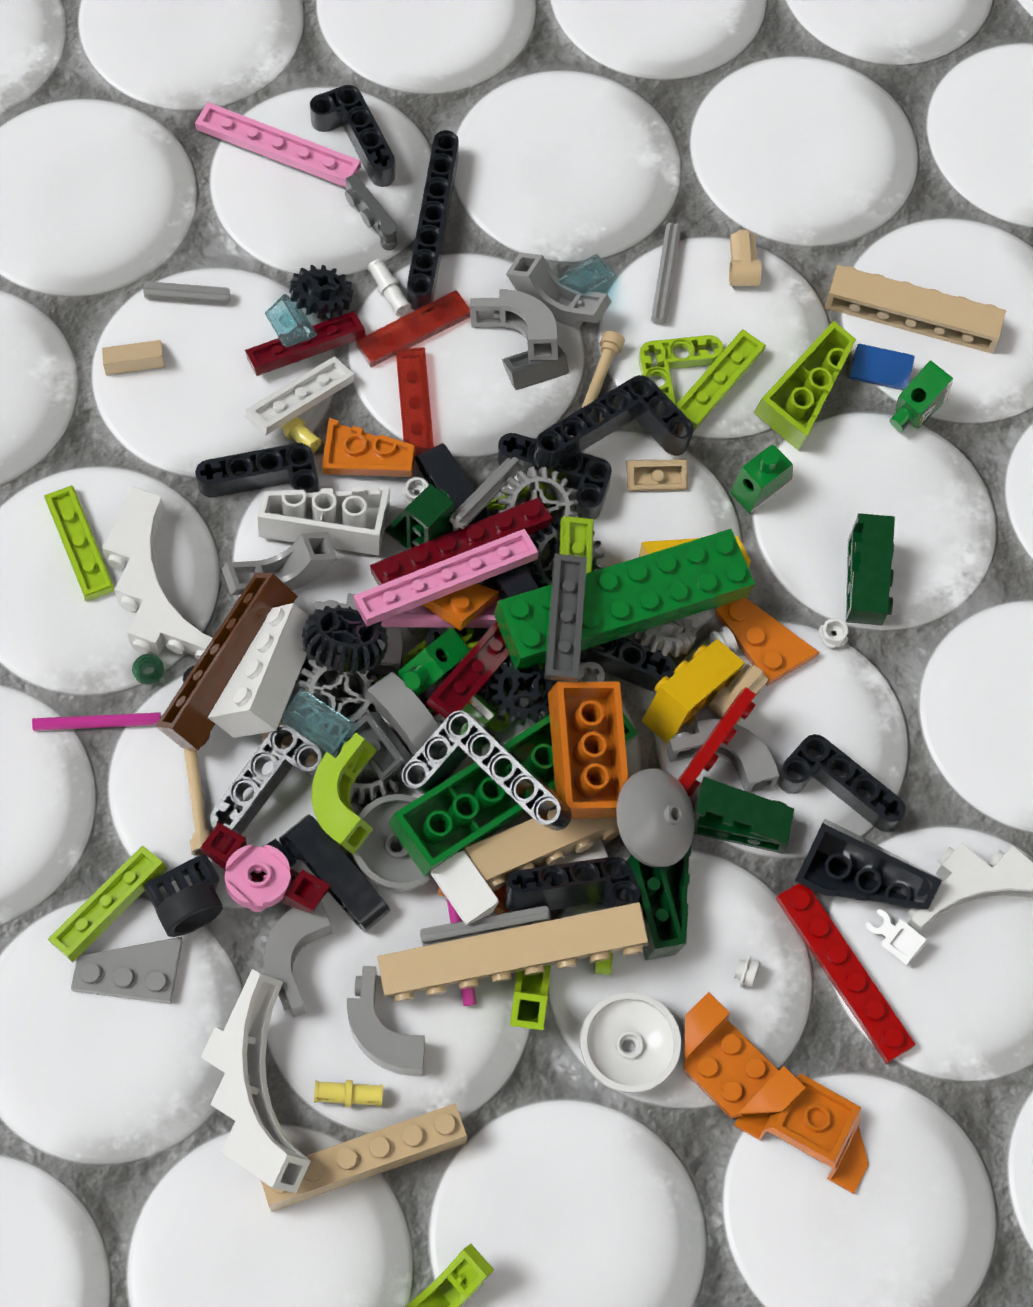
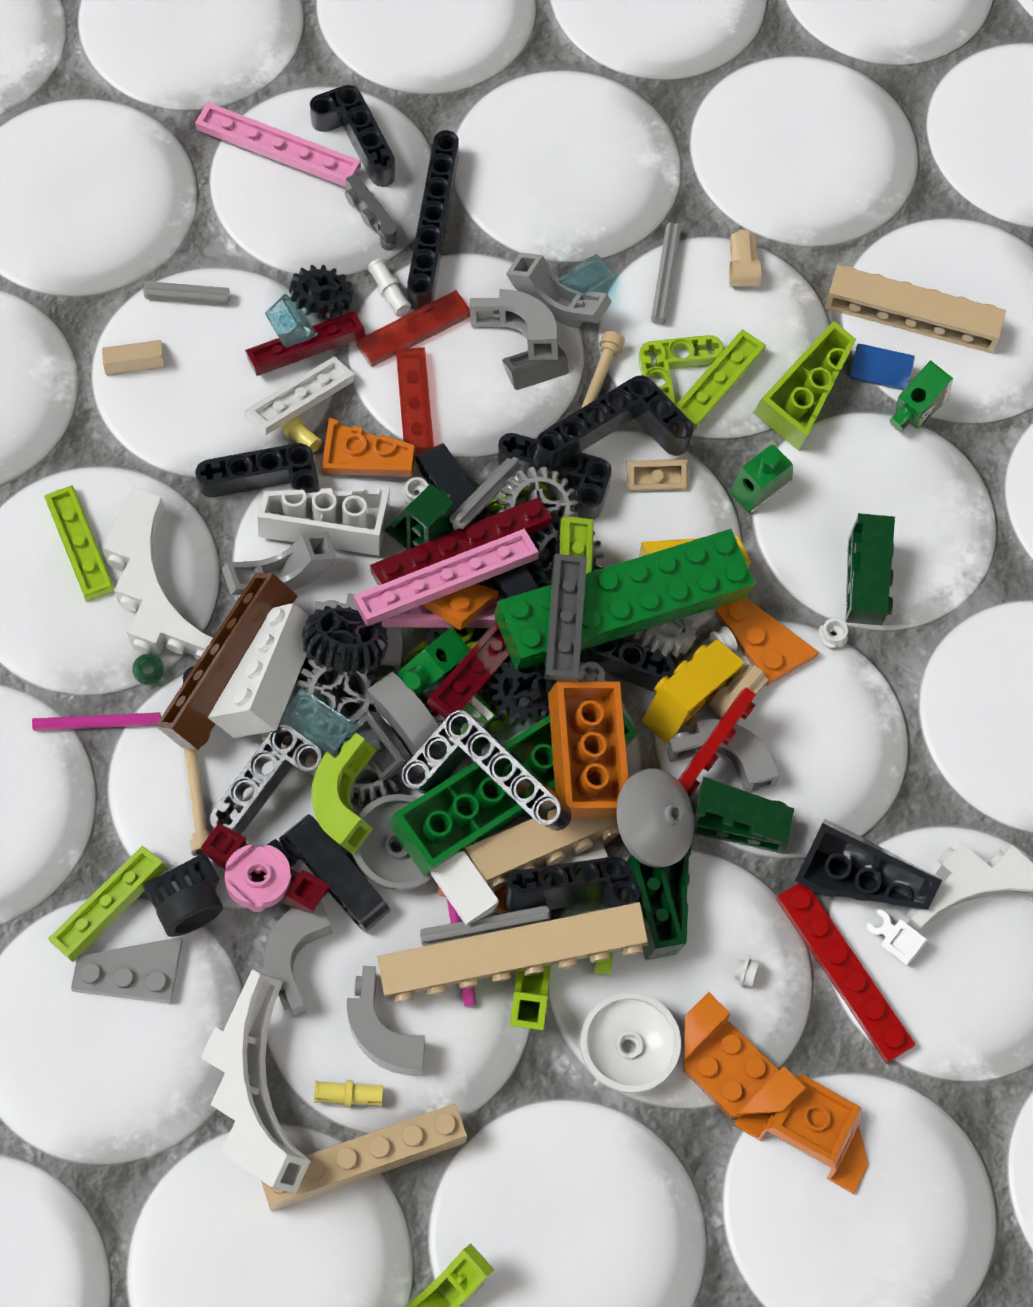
(842, 787): black beam -> none

